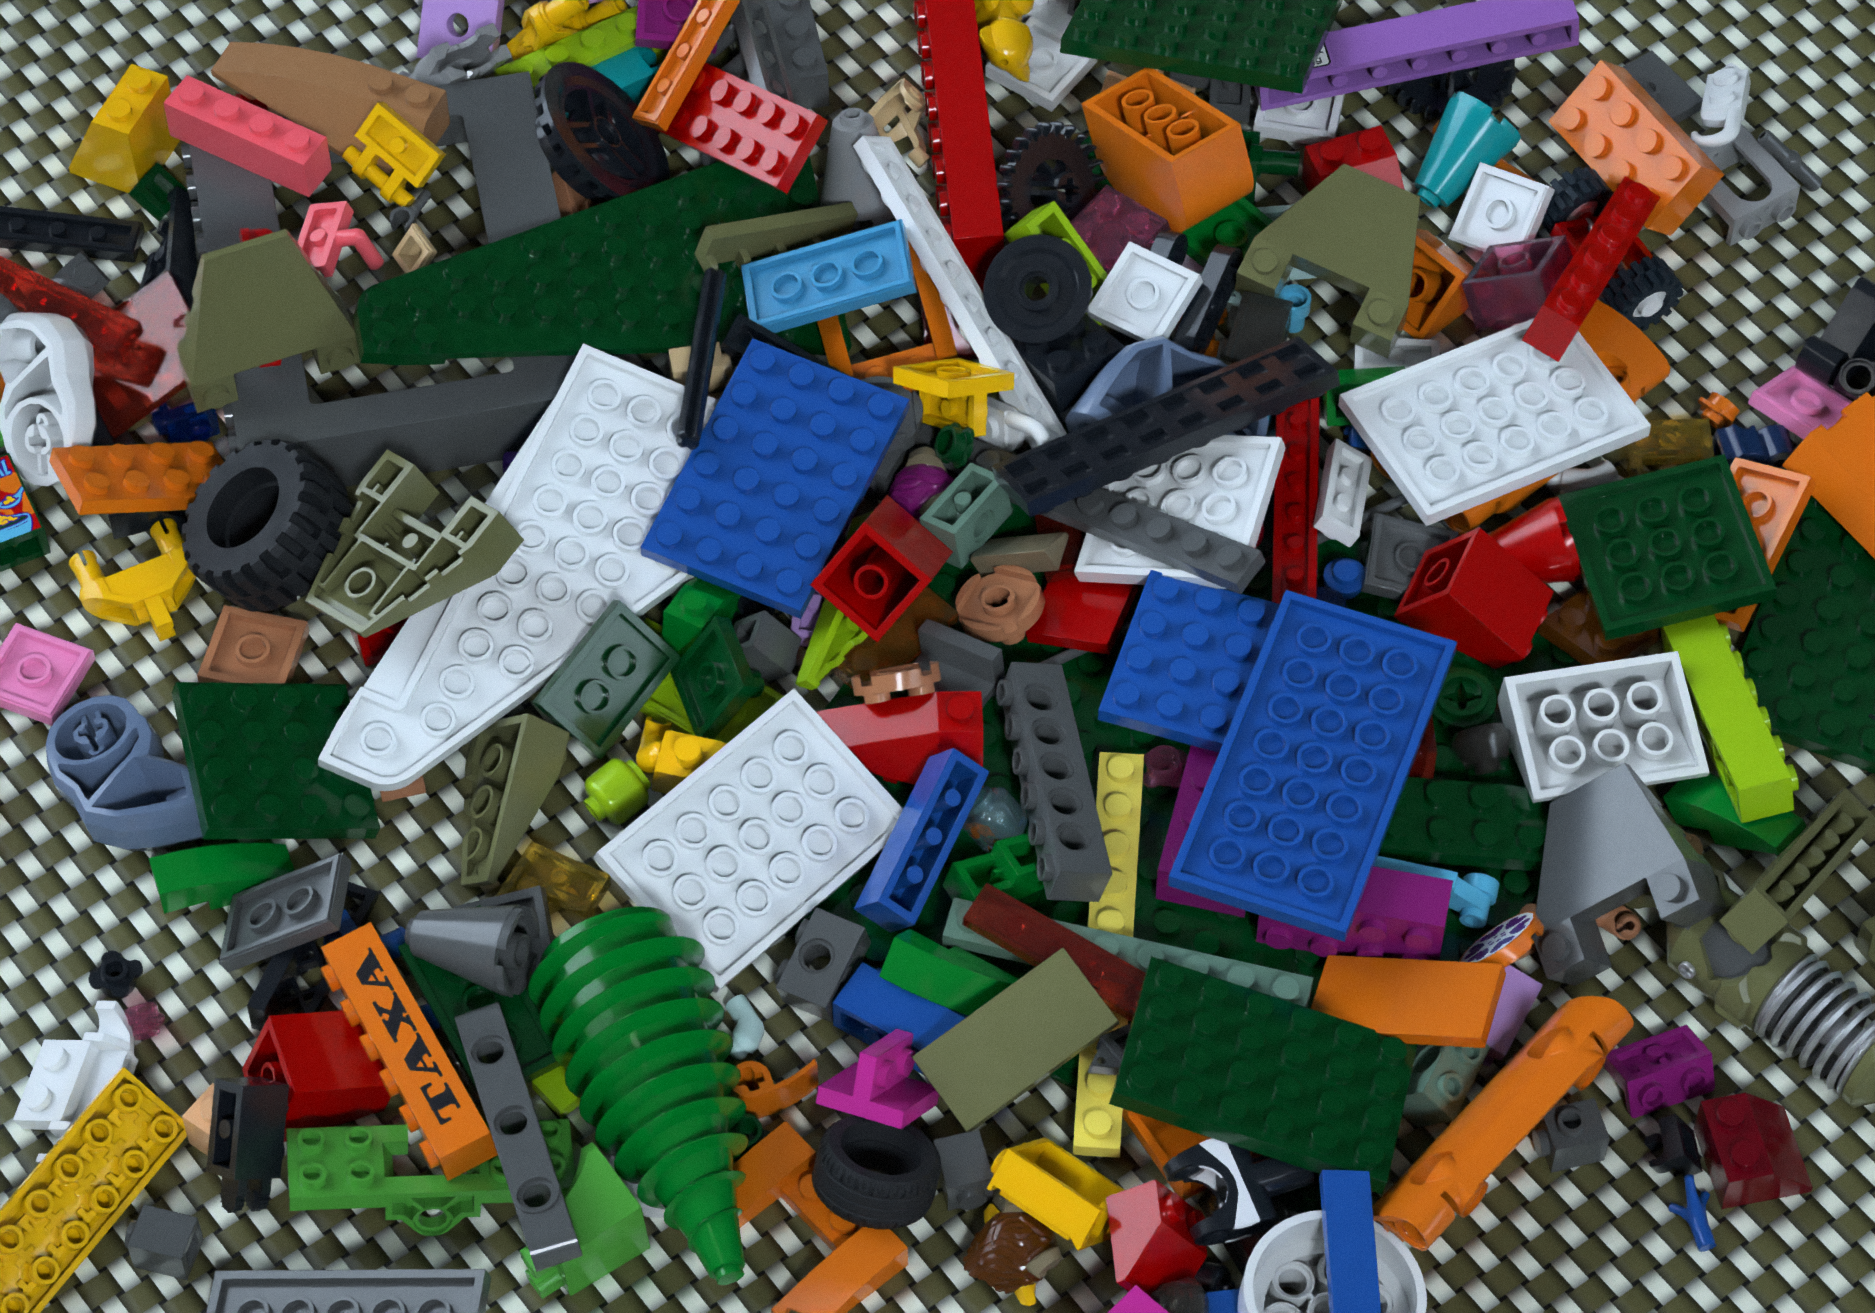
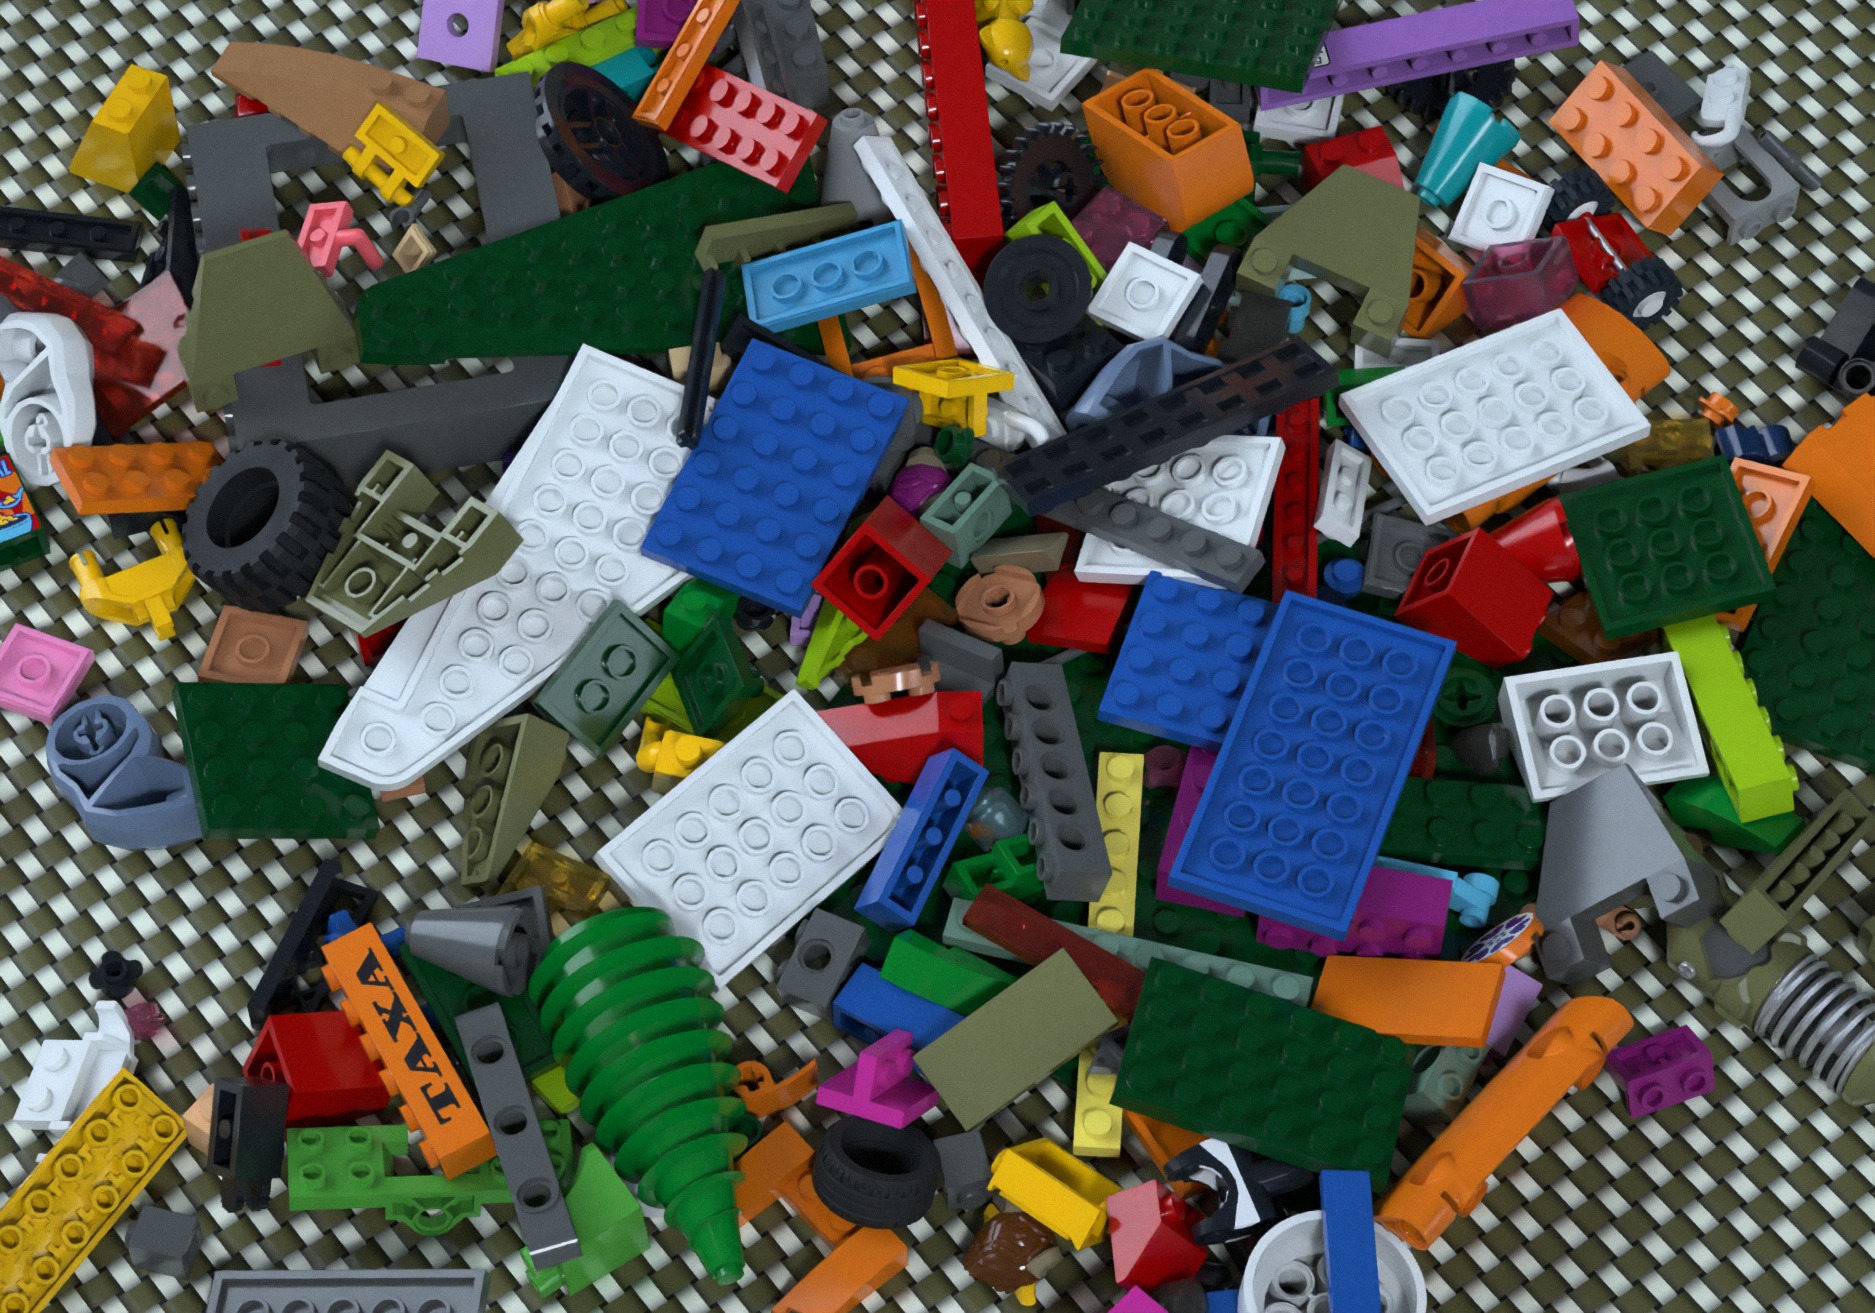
(184, 423): clear blue bracket -> none
(216, 872): green slope -> none
(248, 136): coral brick -> none
(285, 912): dark grey tile -> none
(461, 61): light grey animal -> none
(616, 791): lime head -> none
(748, 1027): light aqua arm -> none
(767, 645): dark grey brick -> none
(892, 105): tan helmet -> none
(1571, 1136): dark grey brick -> none
(1591, 268): red brick -> none
(1678, 1145): black tile -> none
(1696, 1215): blue bar -> none
(1749, 1150): dark red slope -> none
(1799, 402): bright pink plate -> none

